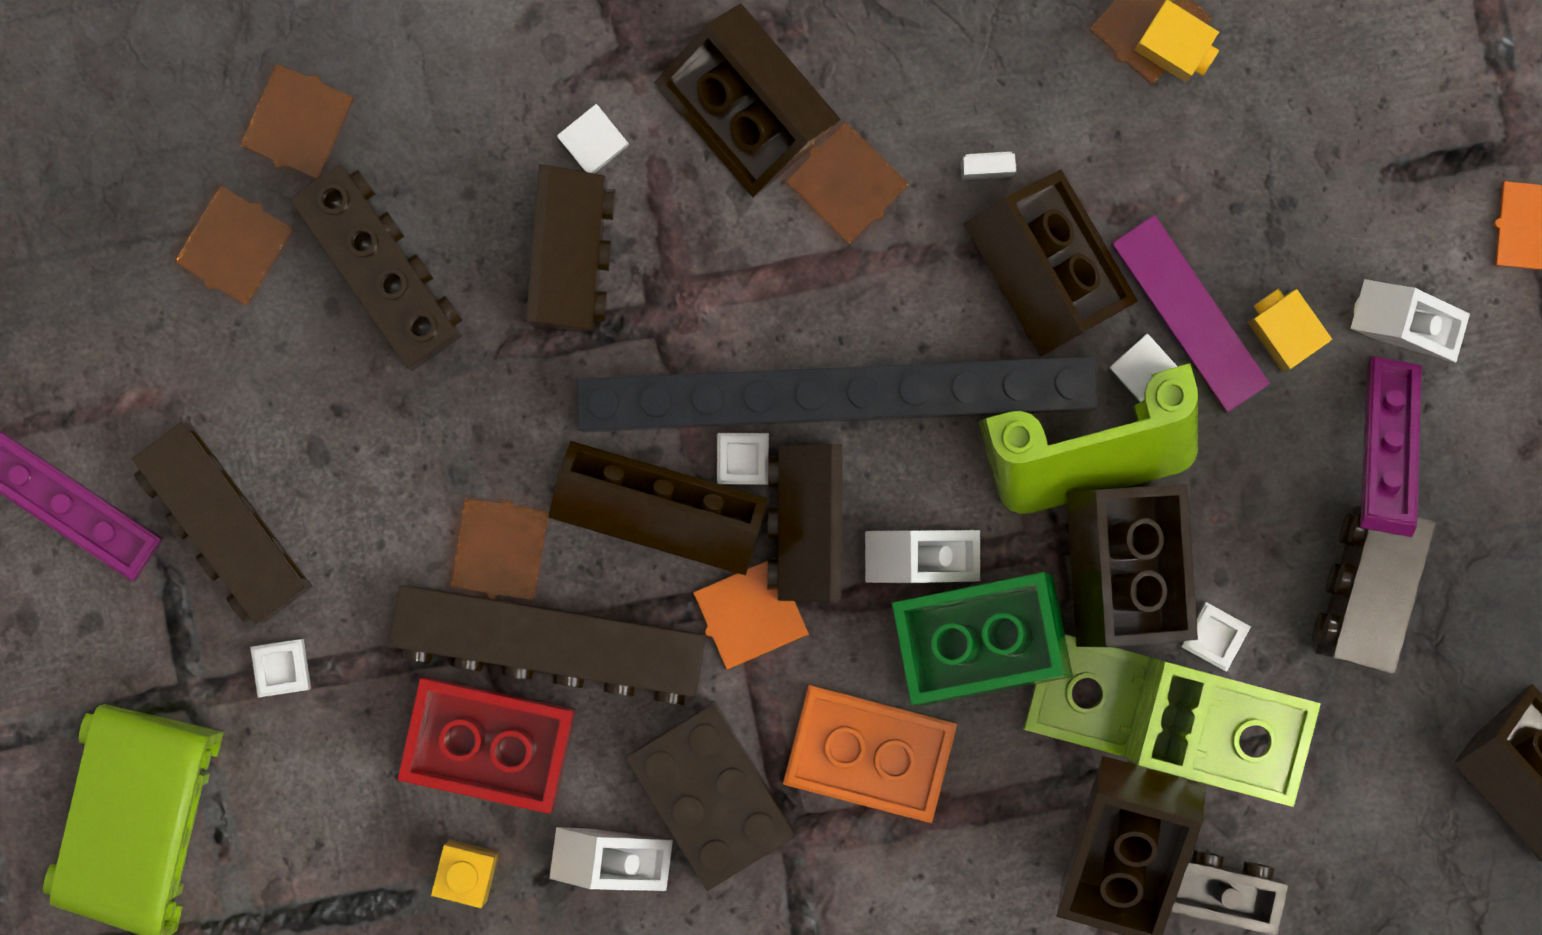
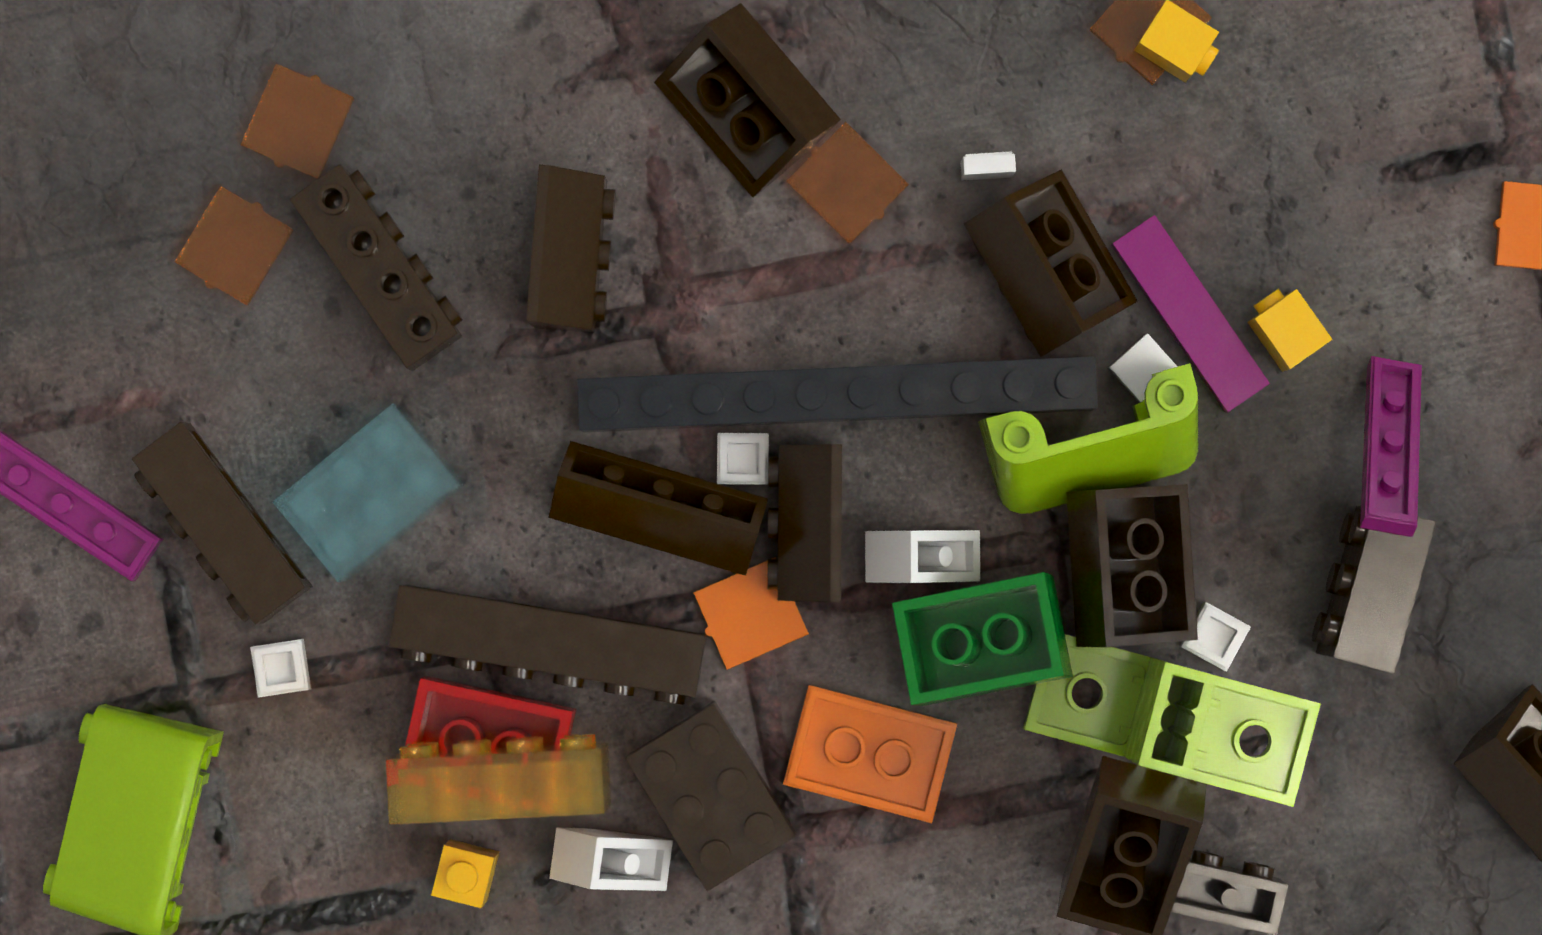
(368, 493): none -> clear light blue brick
(498, 782): none -> clear yellow brick
(500, 549): clear orange piece -> none
(593, 140): white tile -> none
(1410, 319): white slope -> none

